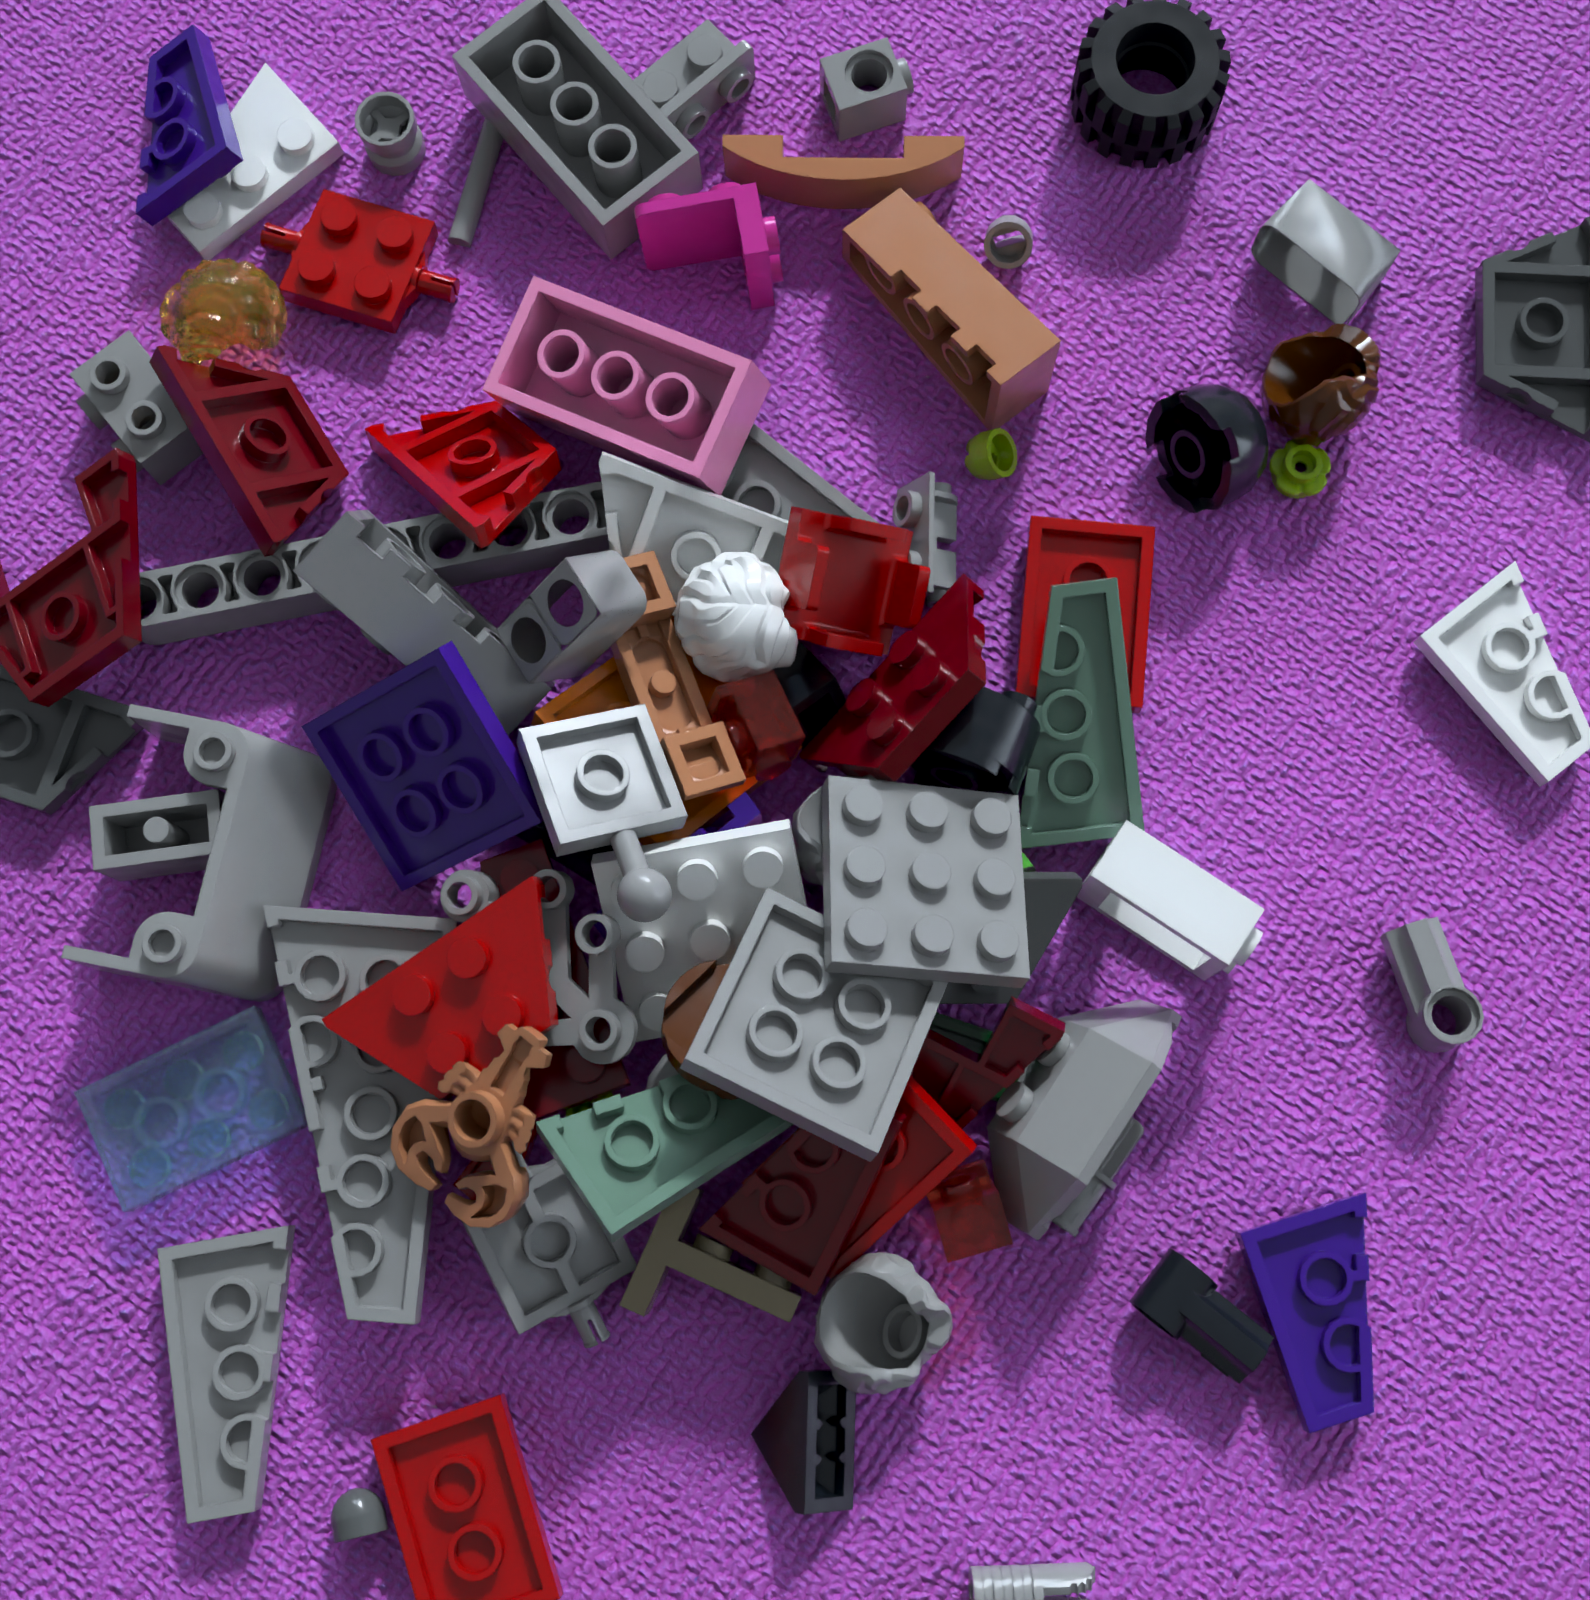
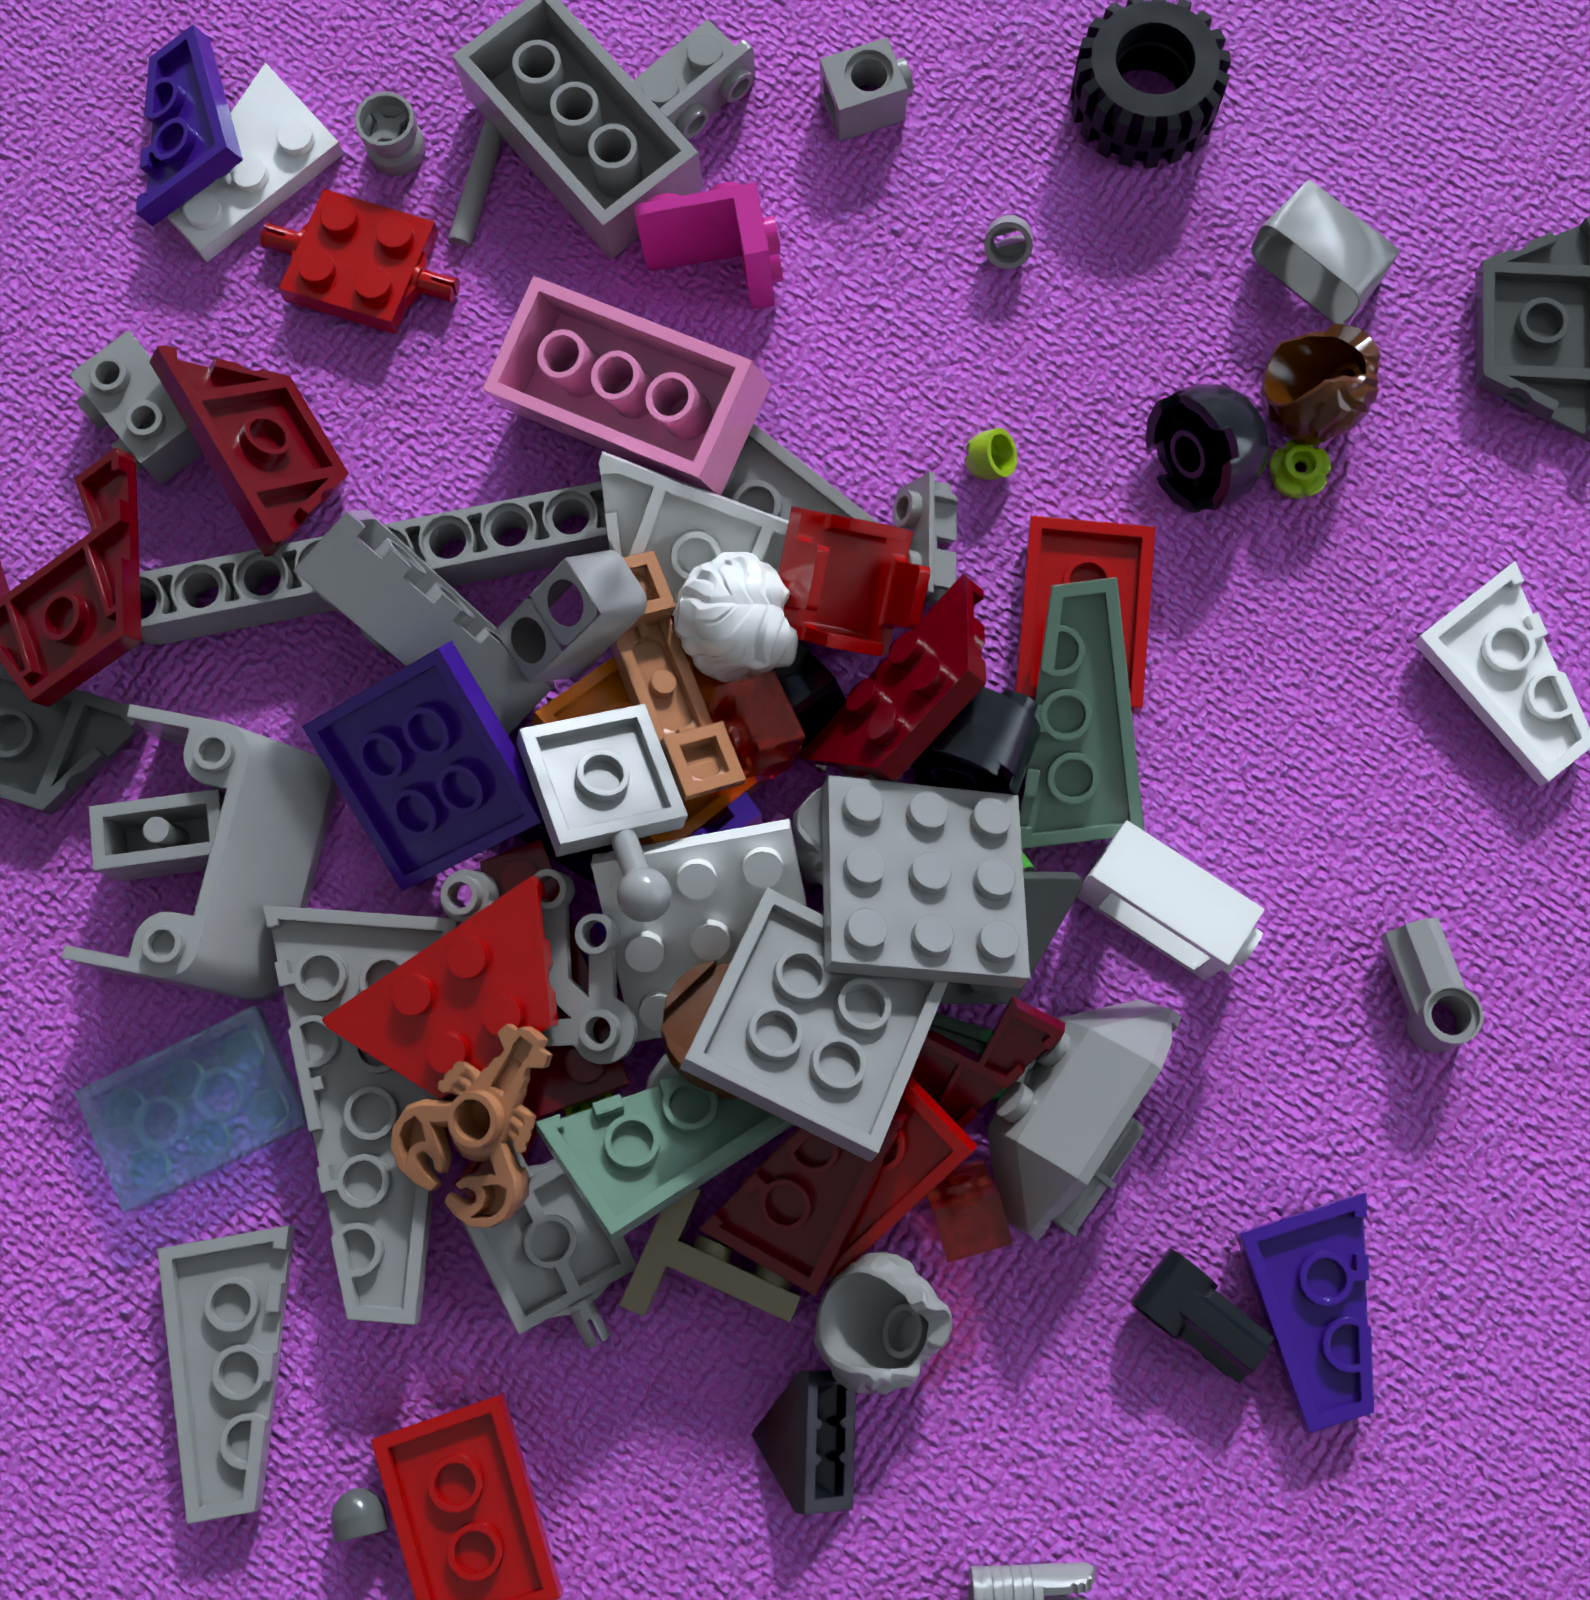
(222, 307): clear yellow hair -> none
(471, 465): red wing -> none
(842, 182): nougat slope -> none
(952, 308): nougat wedge -> none

